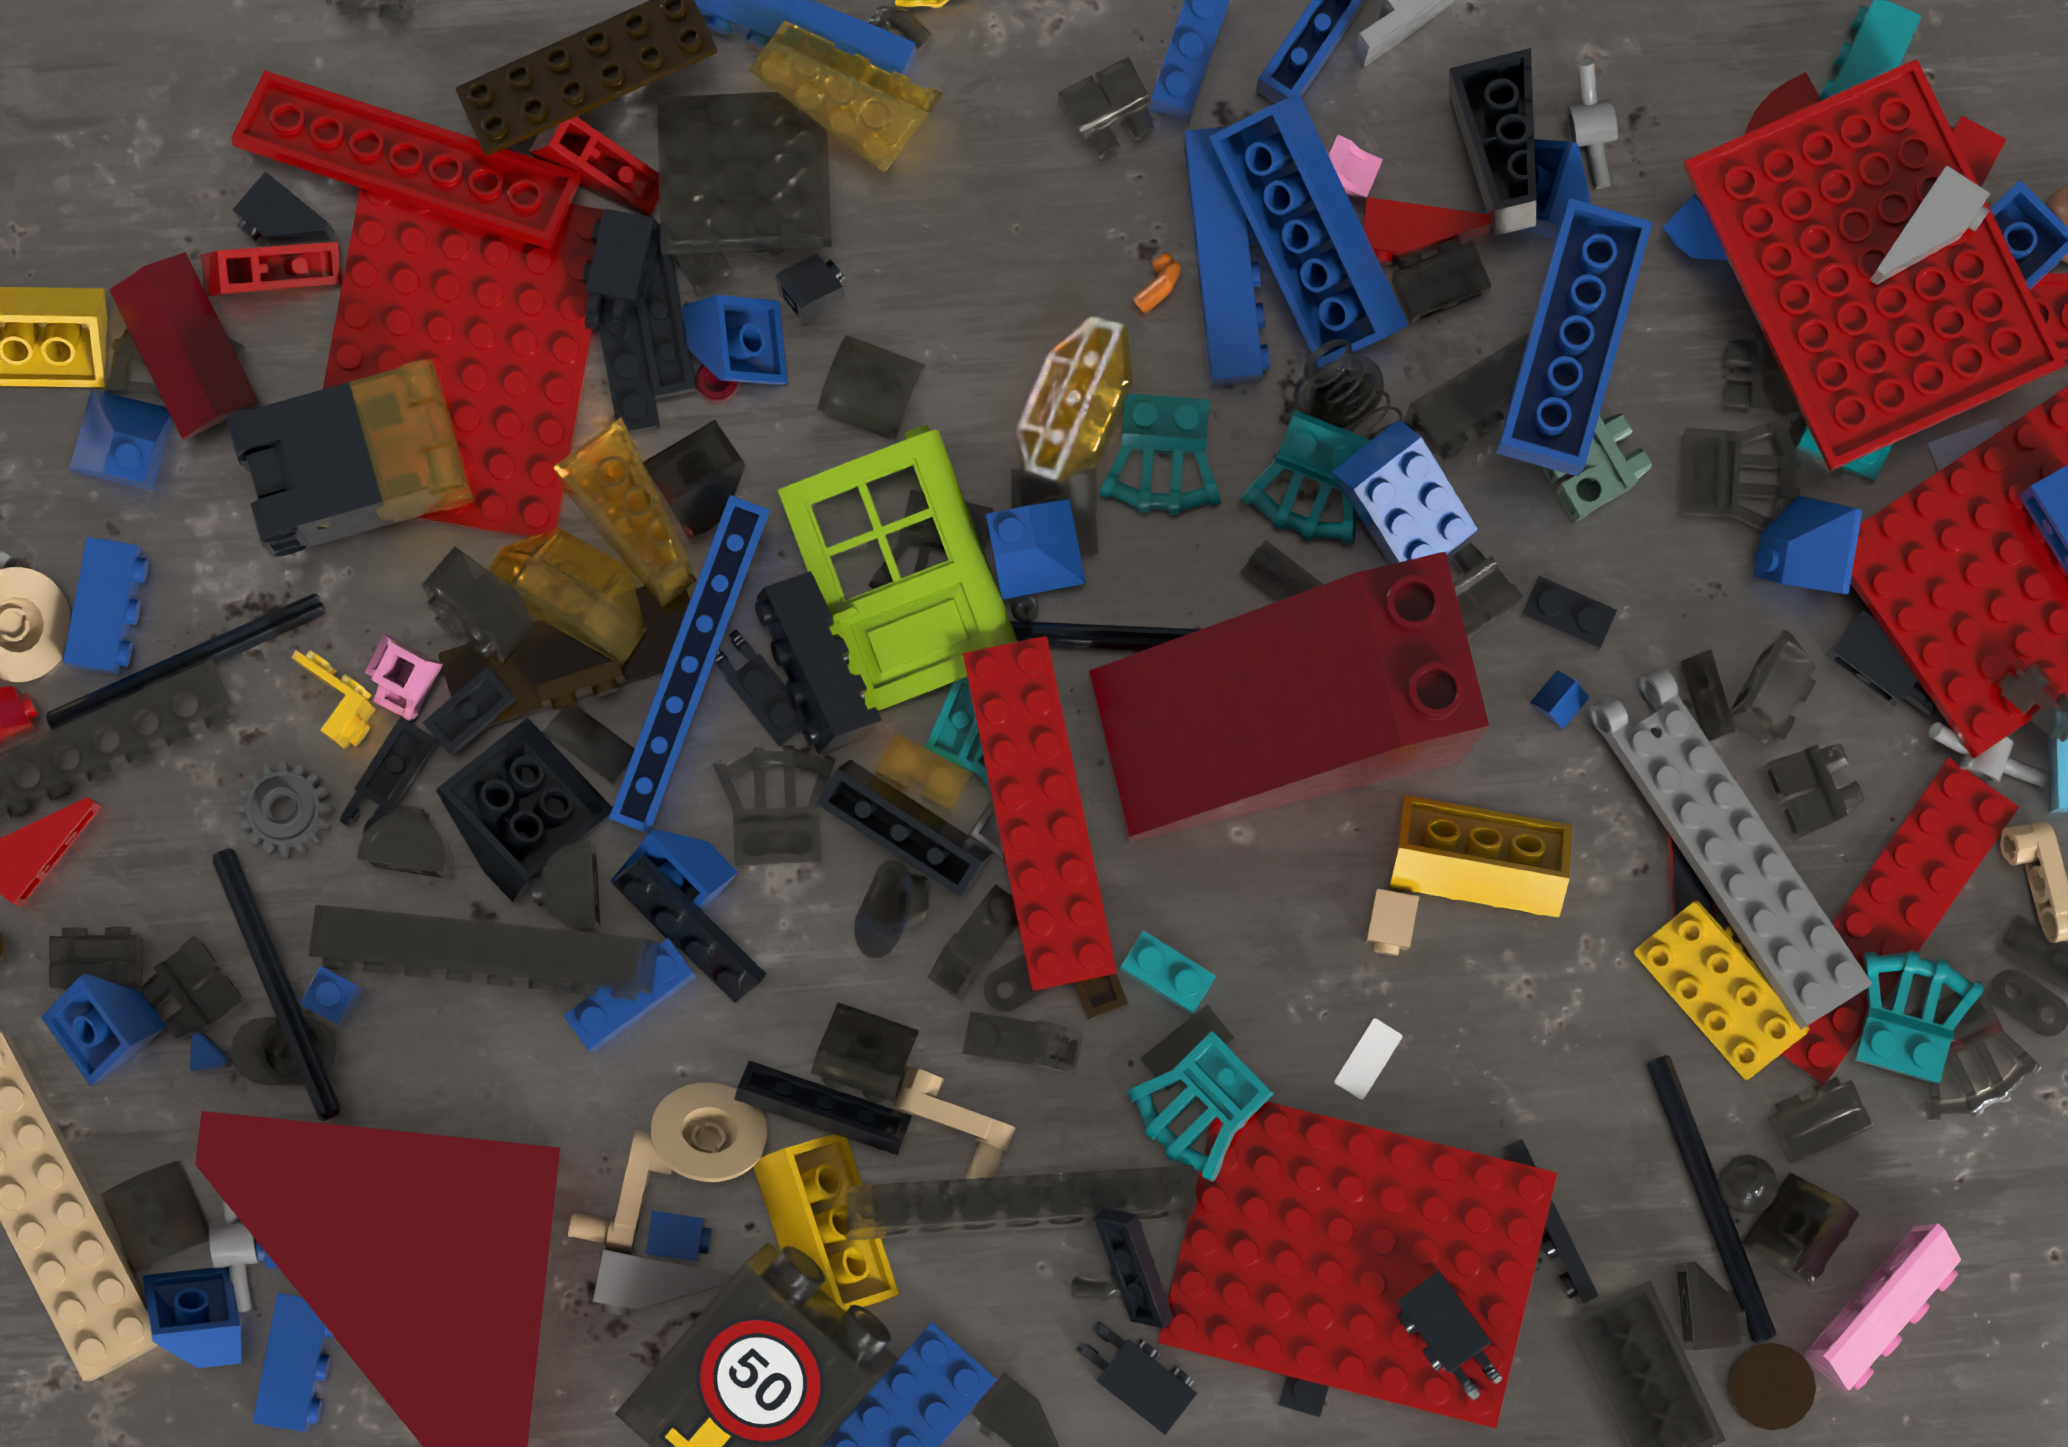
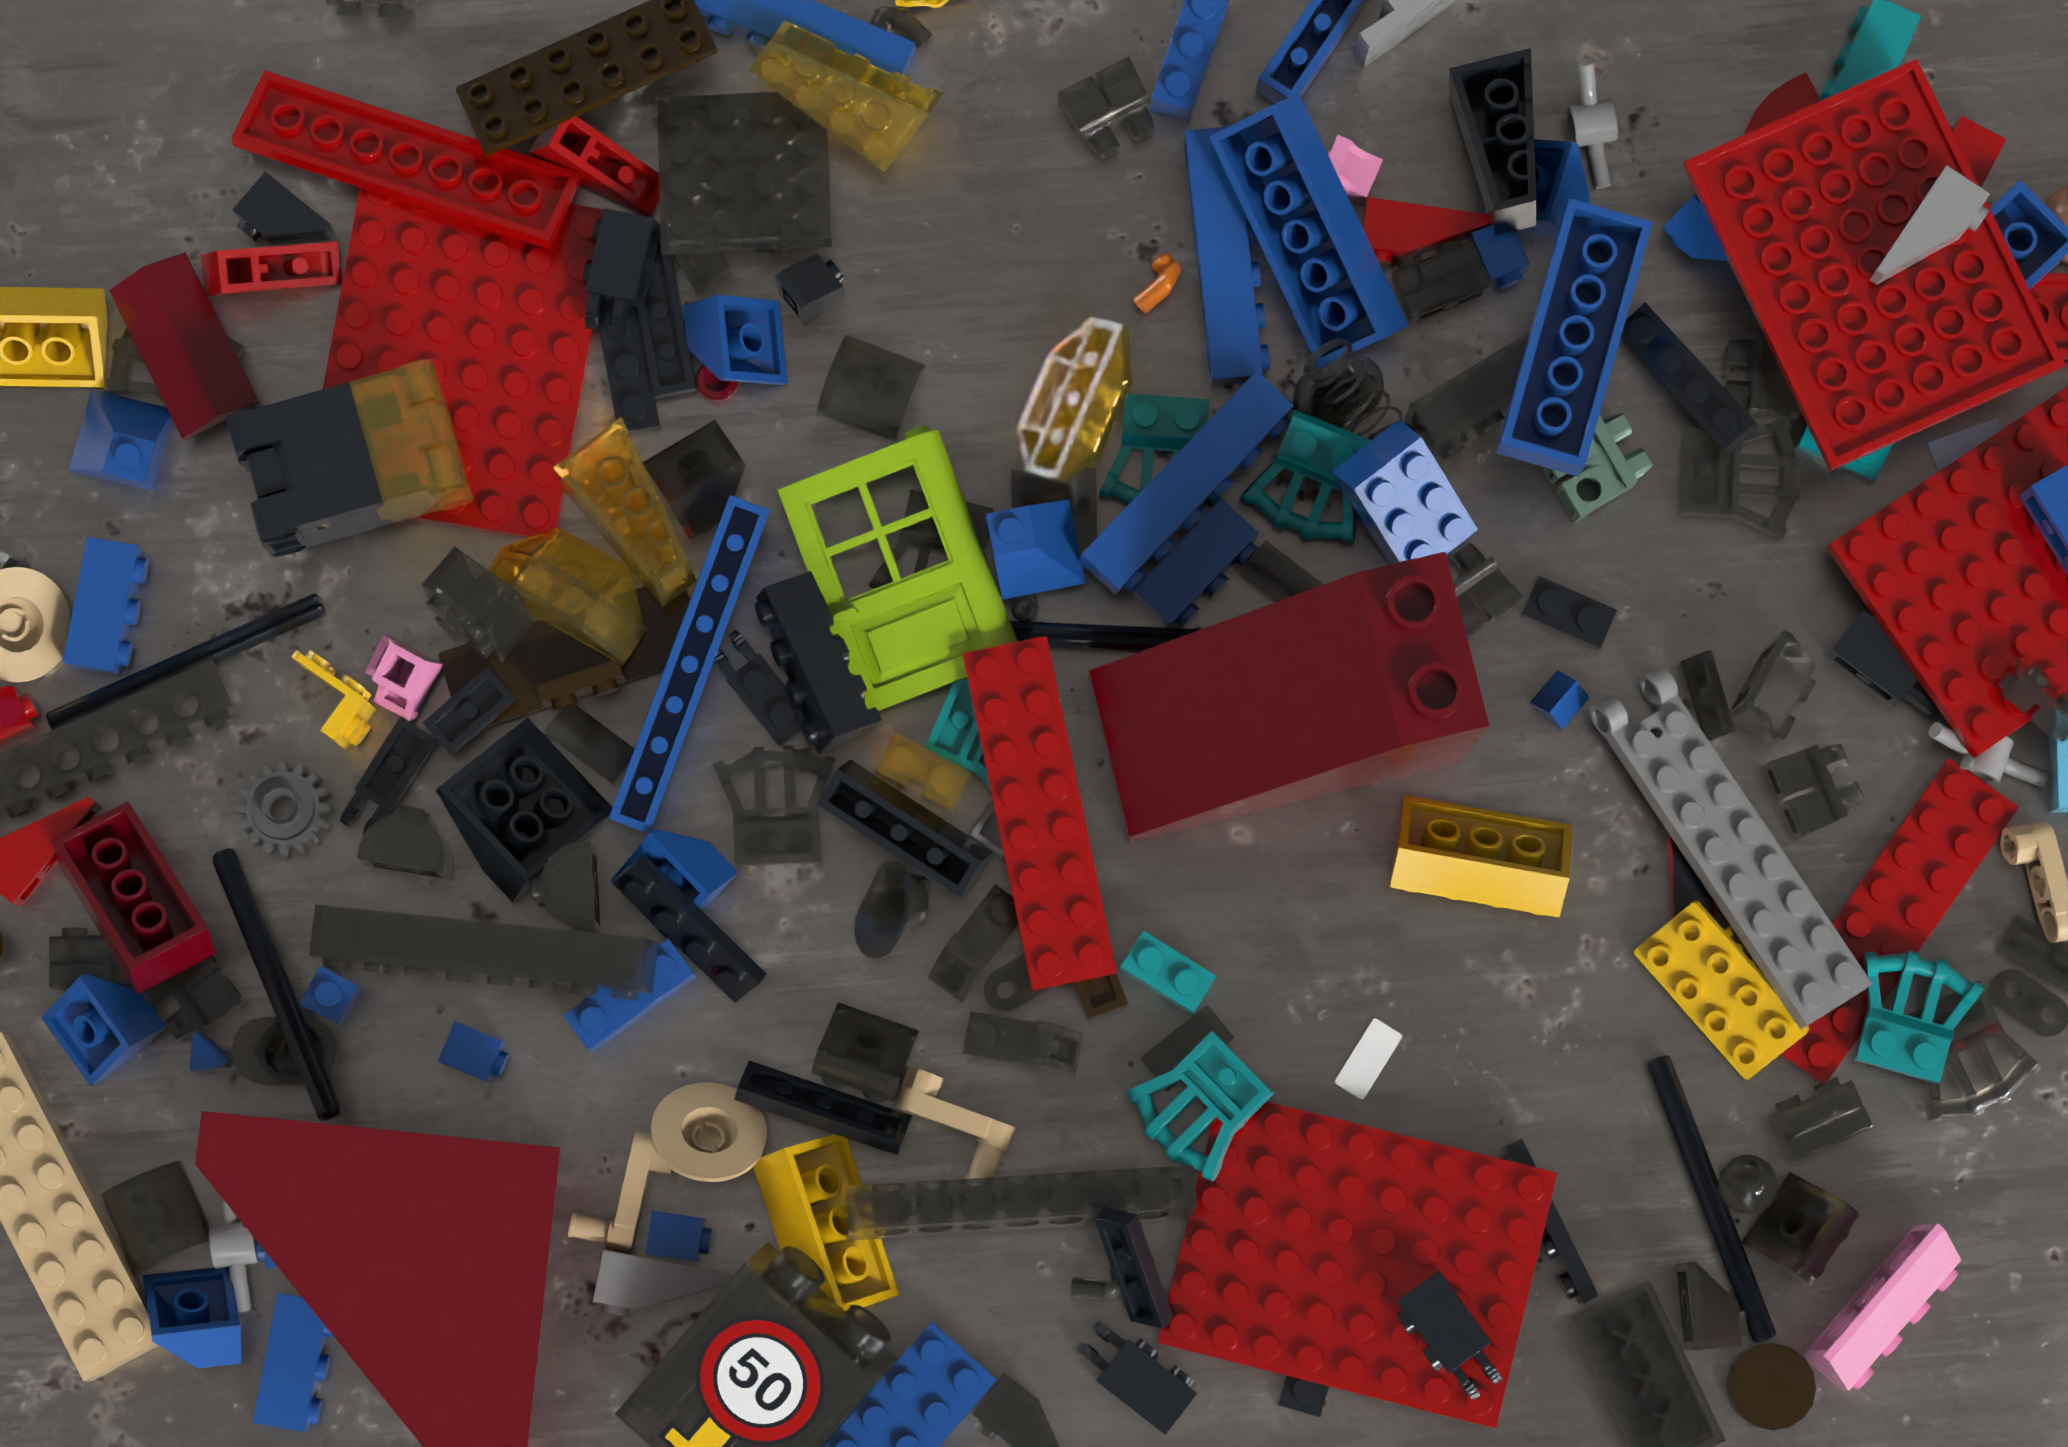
(133, 897): none -> dark red brick
(474, 1053): none -> blue brick
(1186, 483): none -> blue brick
(1197, 565): none -> blue brick
(1391, 921): tan brick -> none
(1501, 256): none -> blue brick
(1687, 378): none -> black plate
(1810, 546): blue slope -> none

